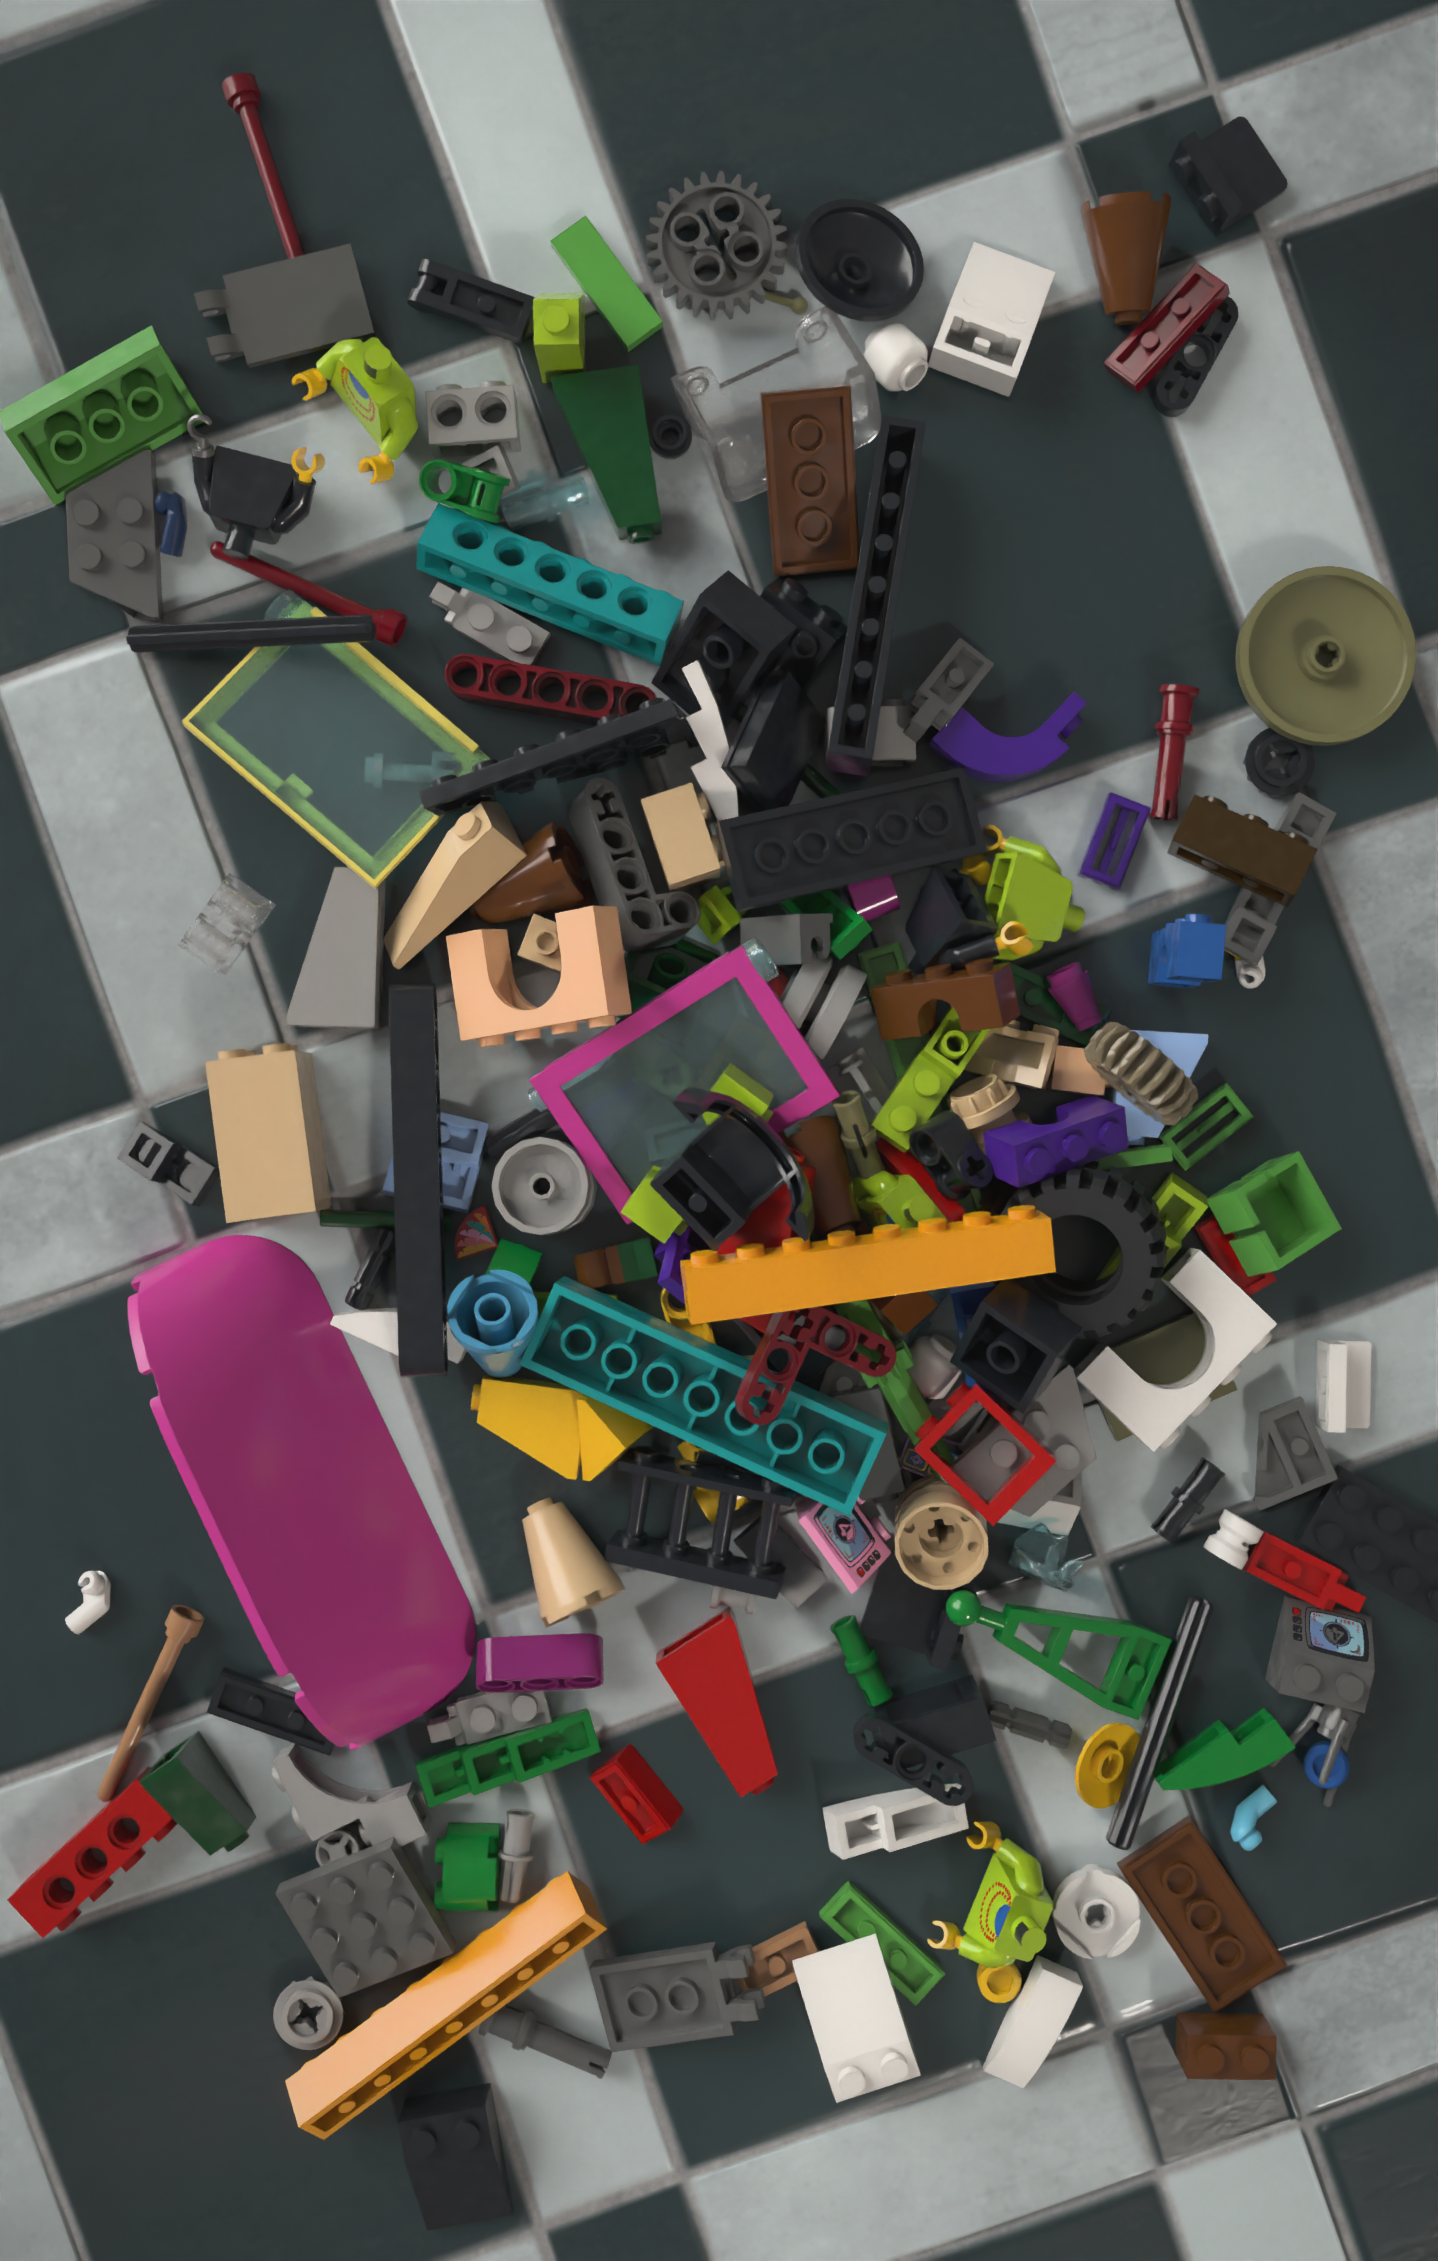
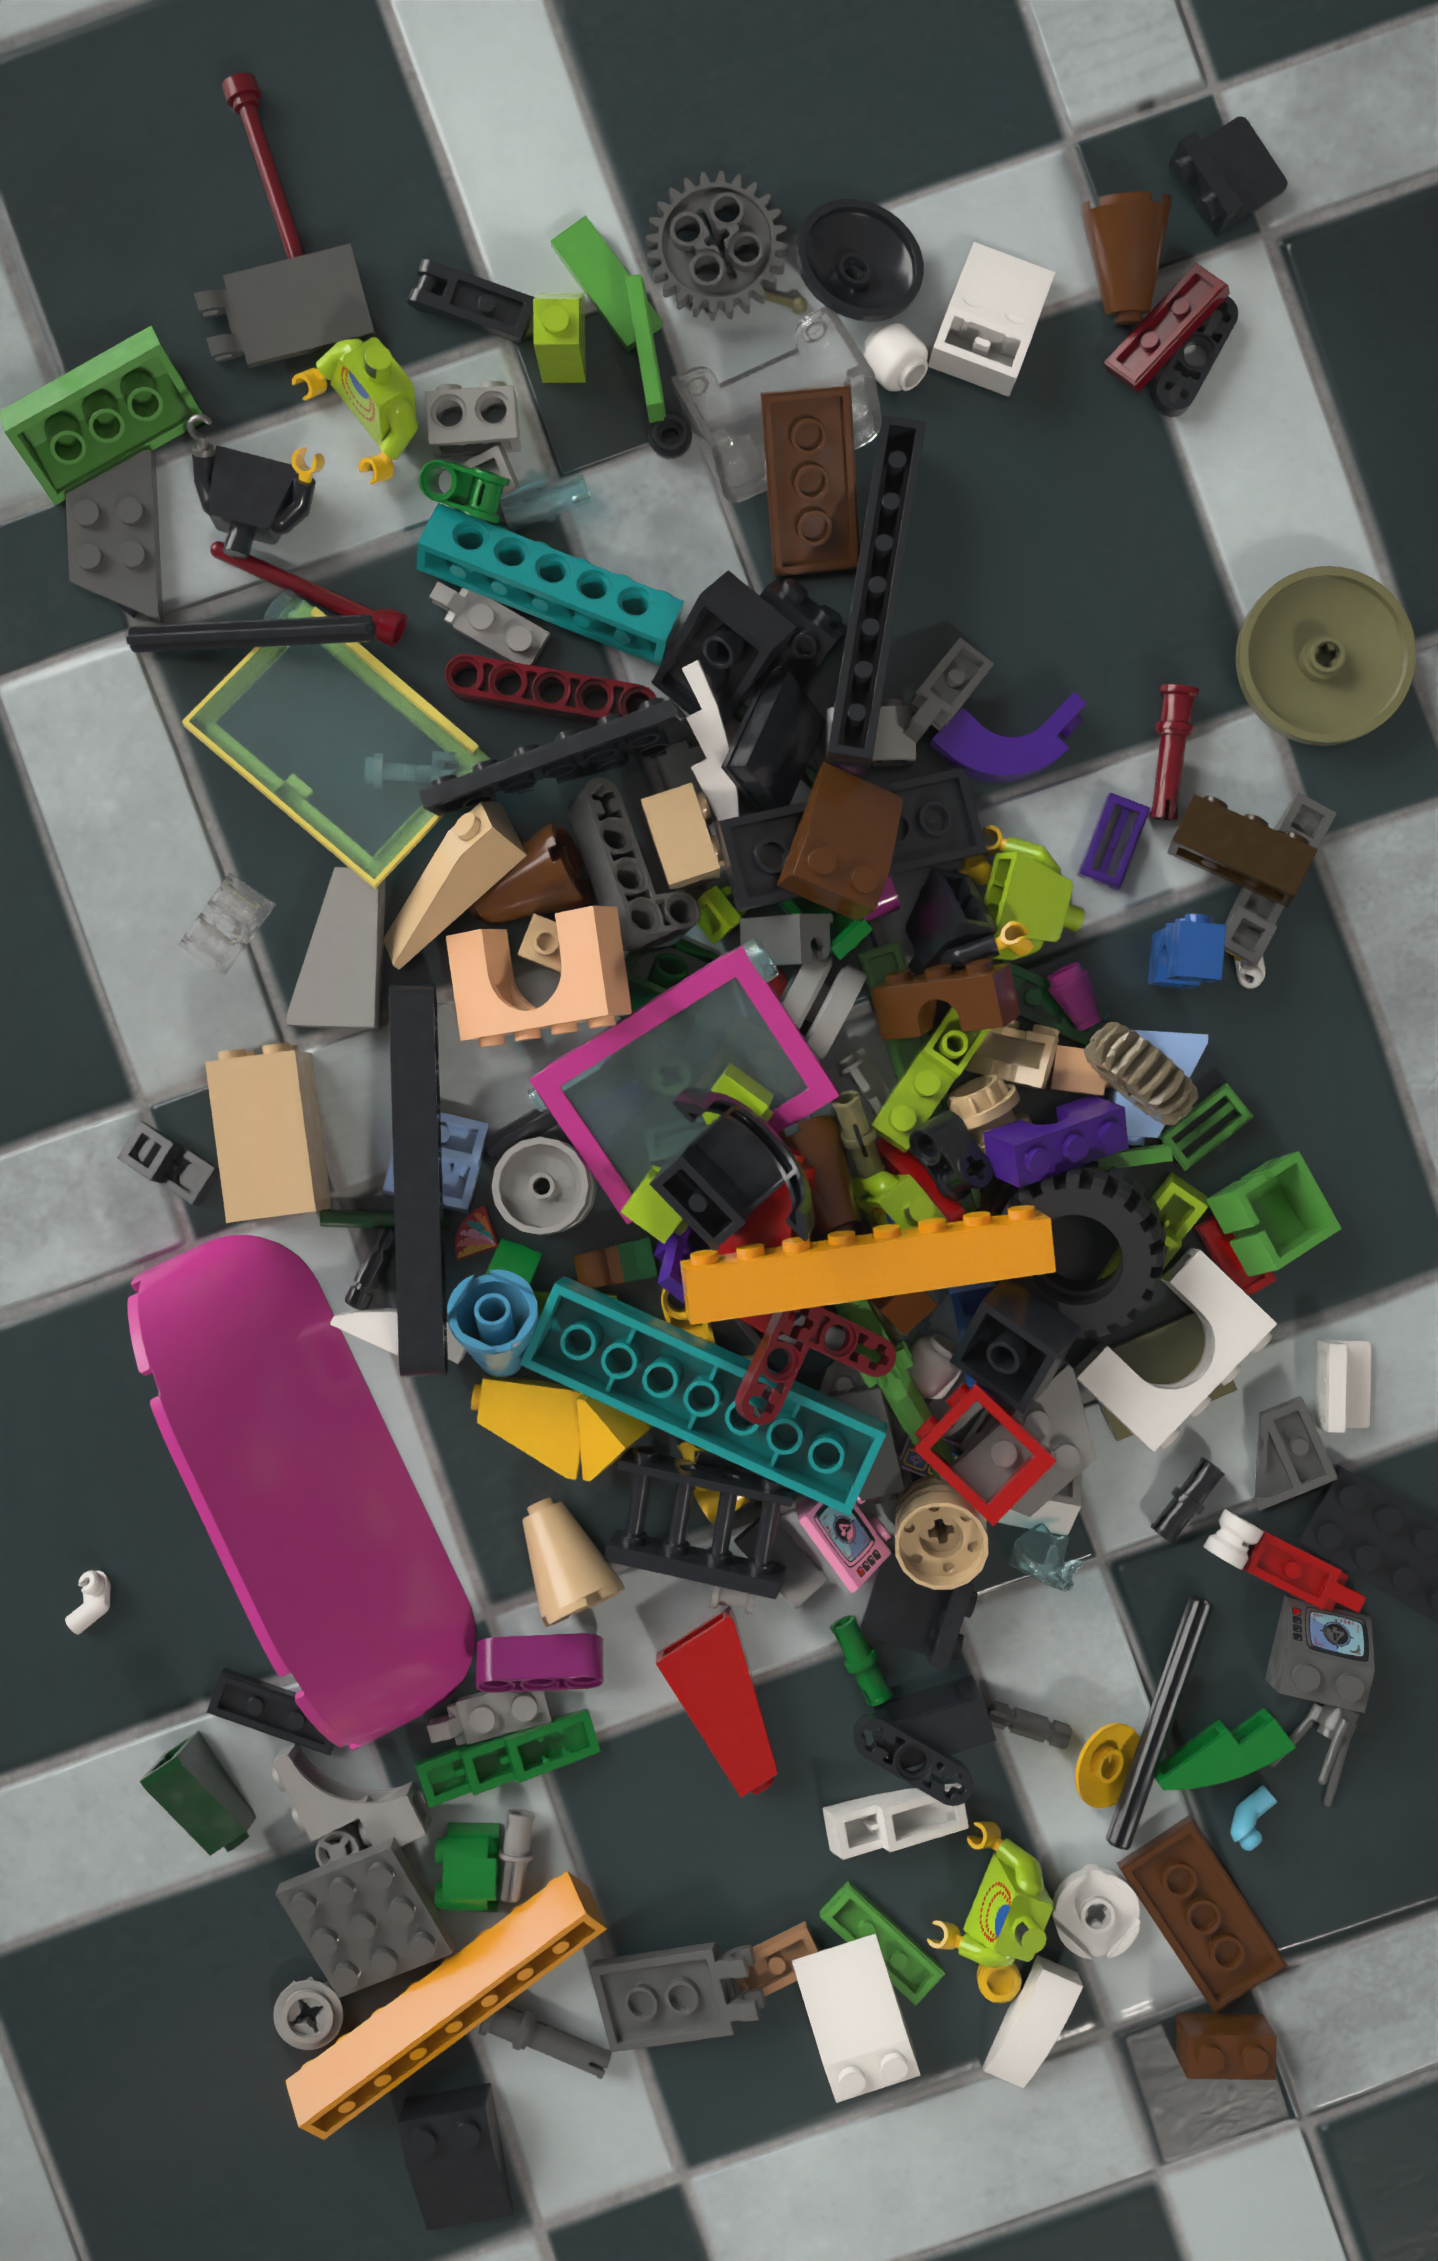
(41, 1896): red brick -> none
(175, 523): dark blue arm -> none
(181, 1626): medium nougat piece -> none
(612, 436): dark green slope -> none
(637, 1794): red slope -> none
(645, 348): none -> bright green tile
(843, 844): none -> reddish brown slope
(1130, 1669): green plate -> none
(1297, 769): black gear -> none
(1314, 1762): blue tile -> none

